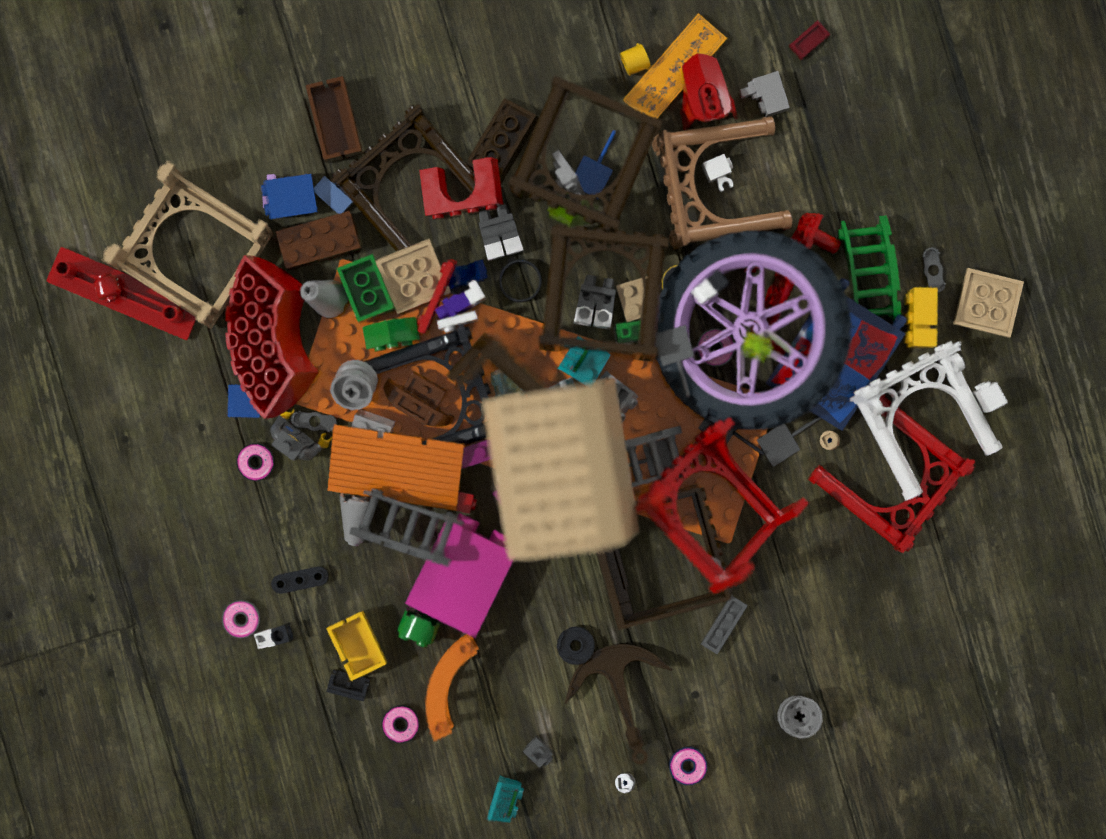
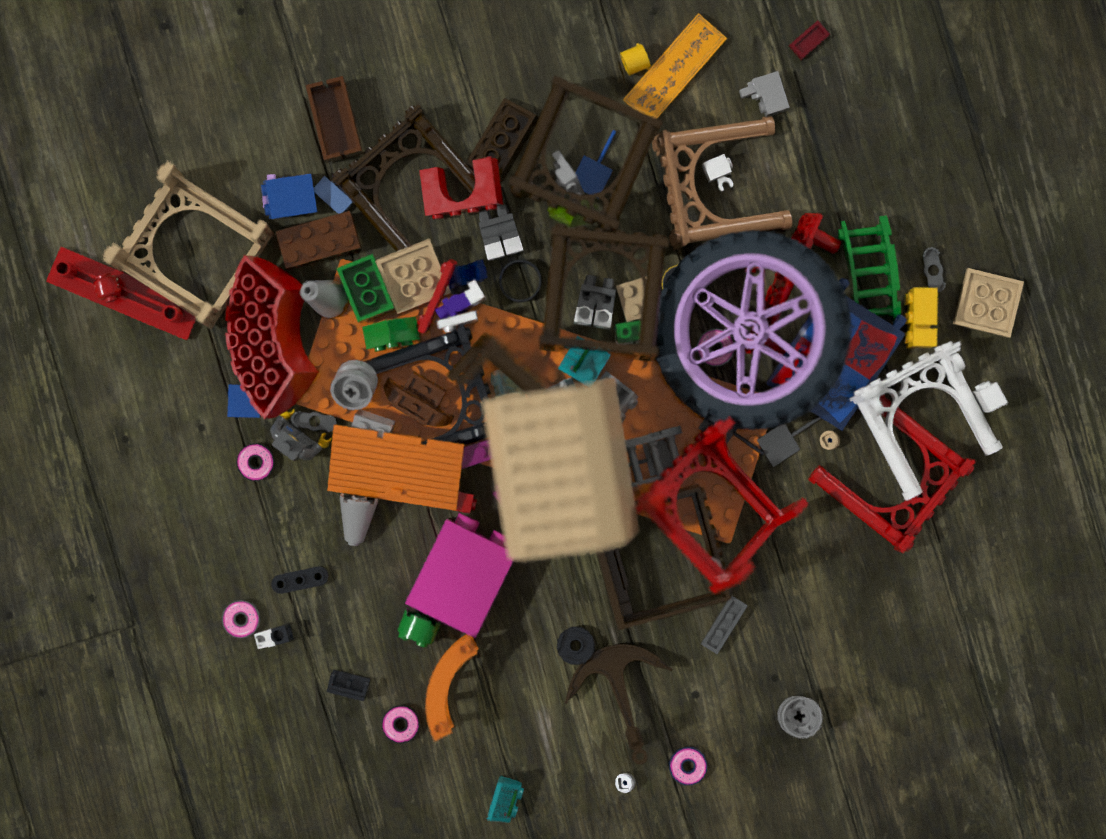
(358, 644): yellow piece -> none
(405, 544): dark grey fence -> none
(538, 752): dark grey brick -> none
(674, 347): dark grey piece -> none
(704, 79): red piece -> none
(710, 287): leg -> none
(756, 347): clear neon green brick -> none

